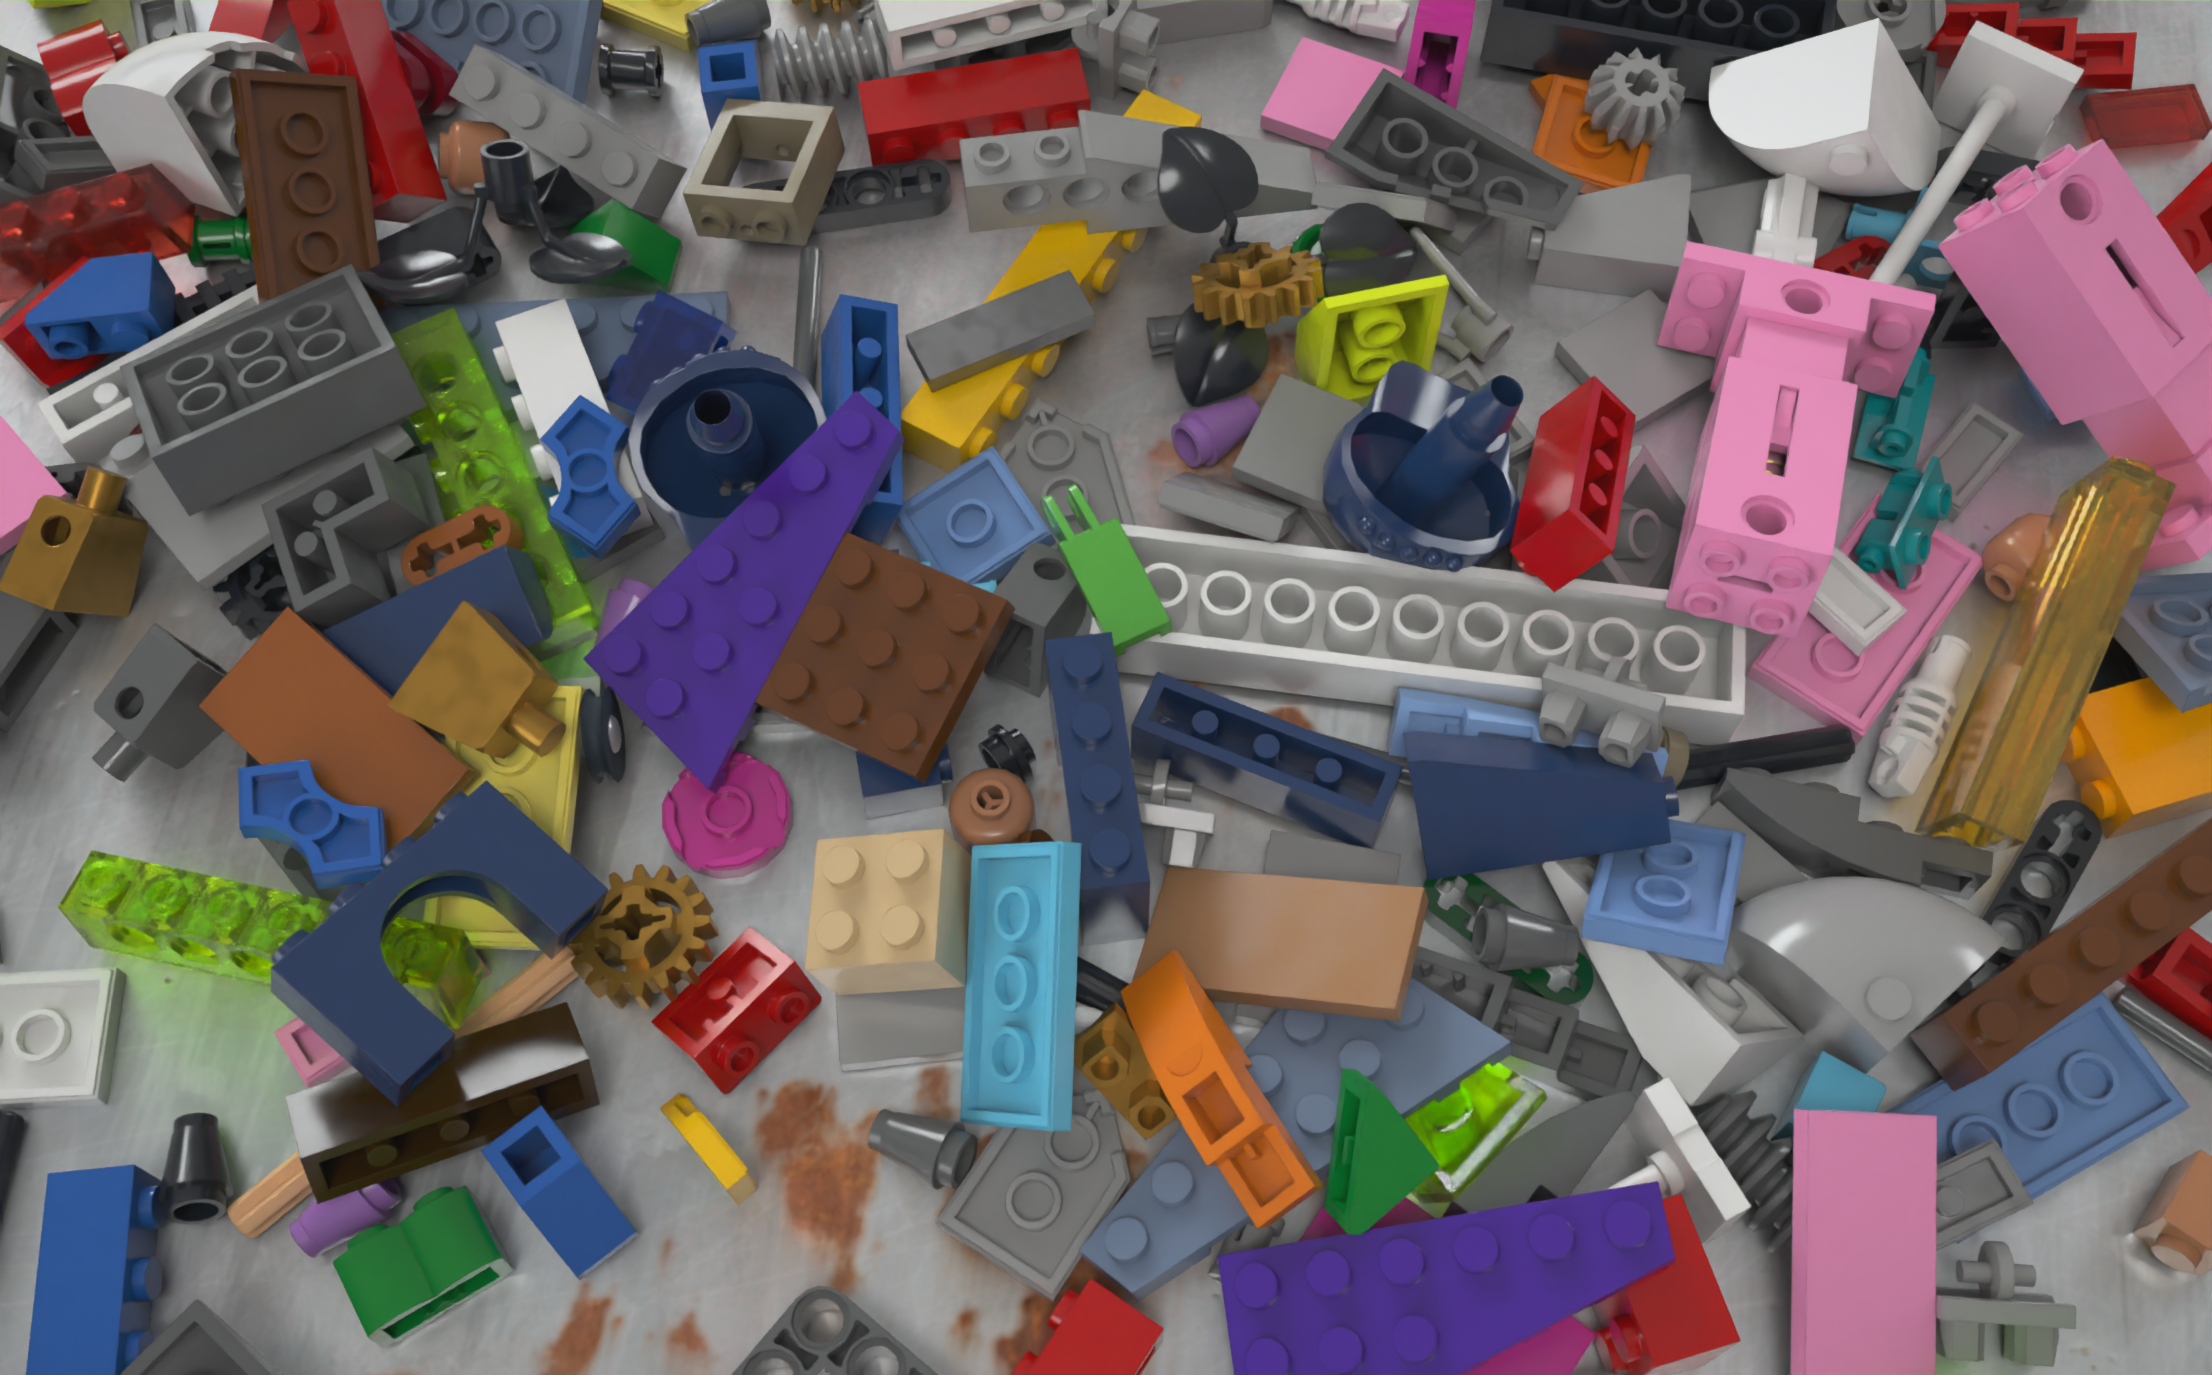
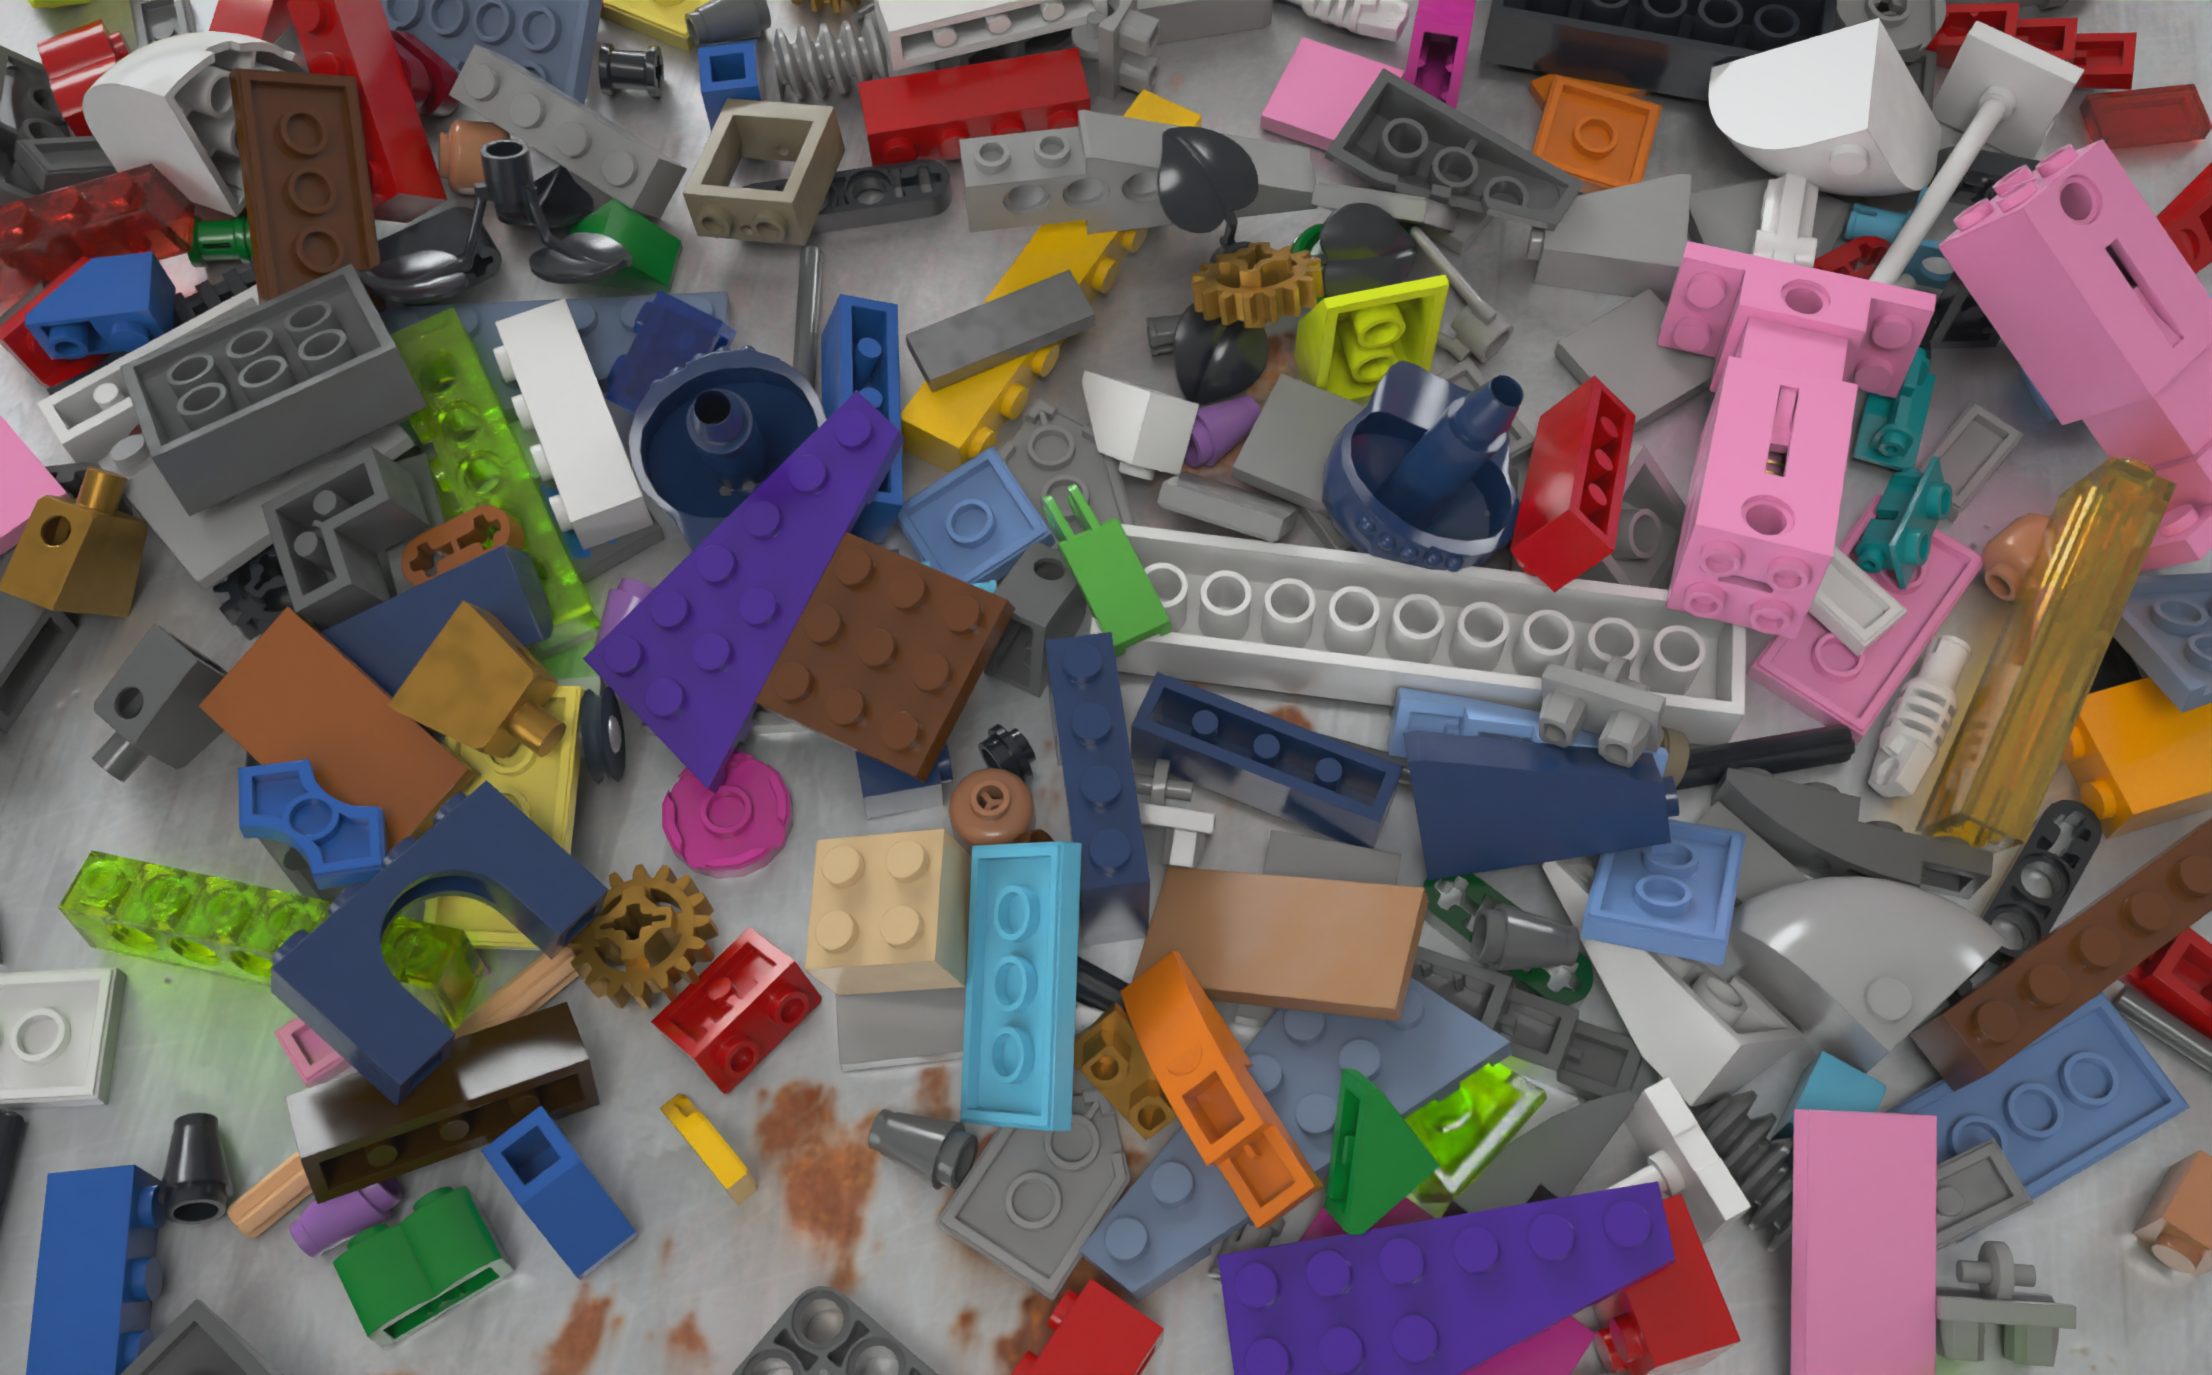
(591, 502): blue tile -> none
(1138, 424): none -> white slope
(1634, 99): light grey gear -> none

